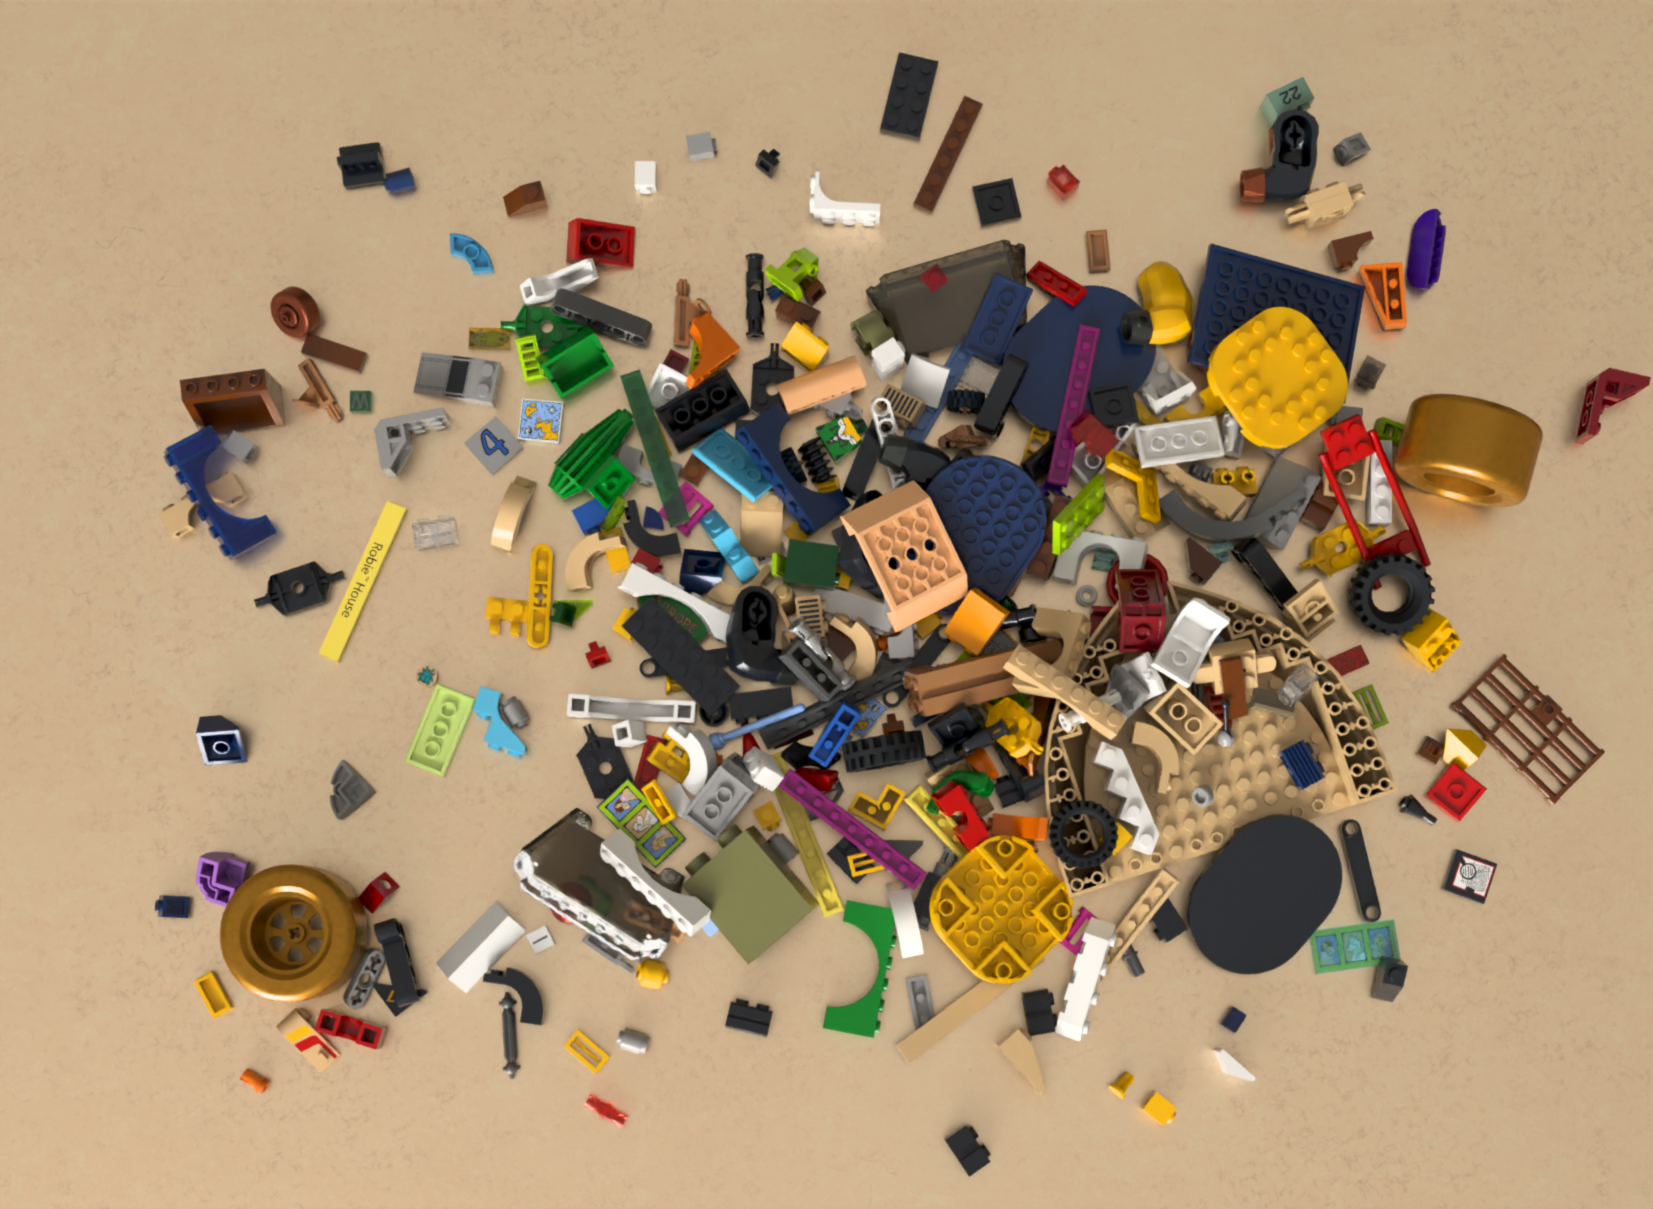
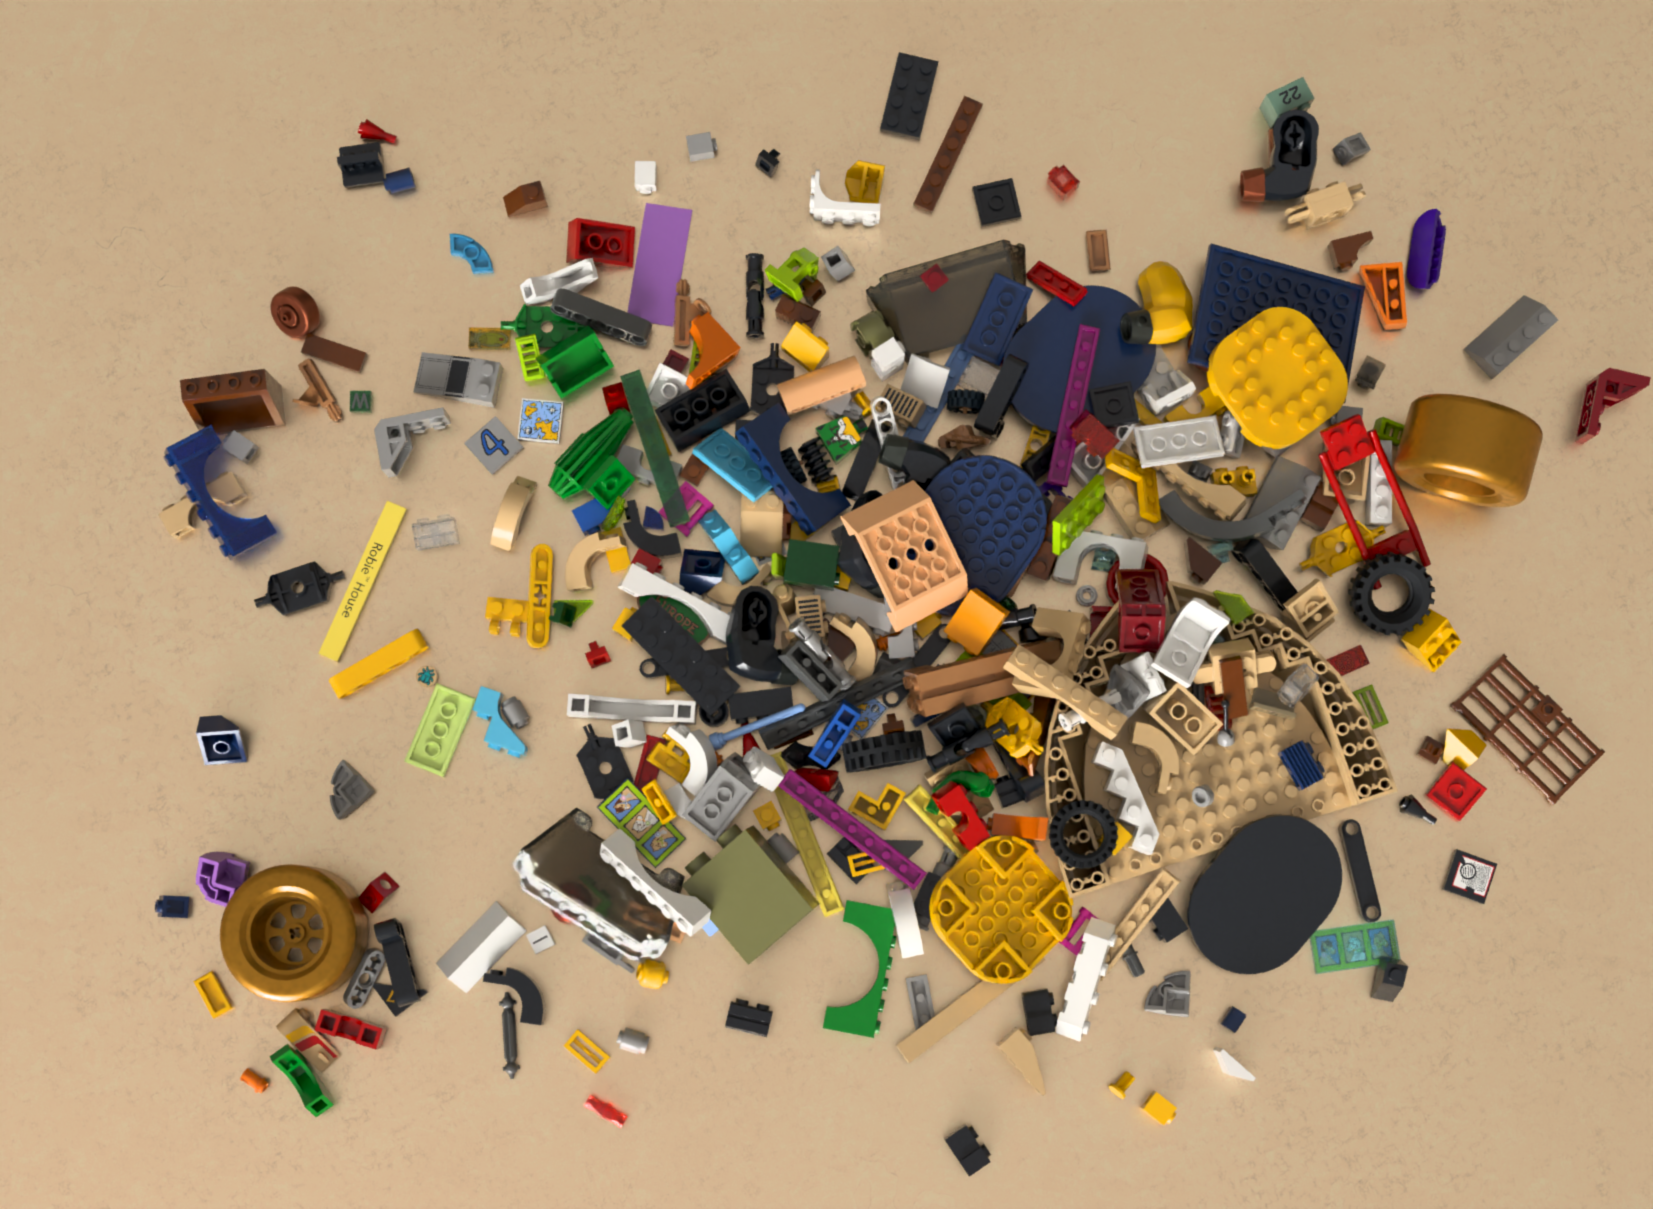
(304, 1078): none -> green arch
(371, 131): none -> red cone
(378, 663): none -> yellow beam
(615, 397): none -> red bracket
(659, 263): none -> medium lavender sticker
(786, 527): none -> reddish brown tile
(838, 263): none -> light grey brick
(864, 403): none -> yellow piece
(865, 182): none -> yellow slope
(1171, 996): none -> light grey brick
(1234, 605): none -> clear neon green tile
(1510, 335): none -> light grey slope

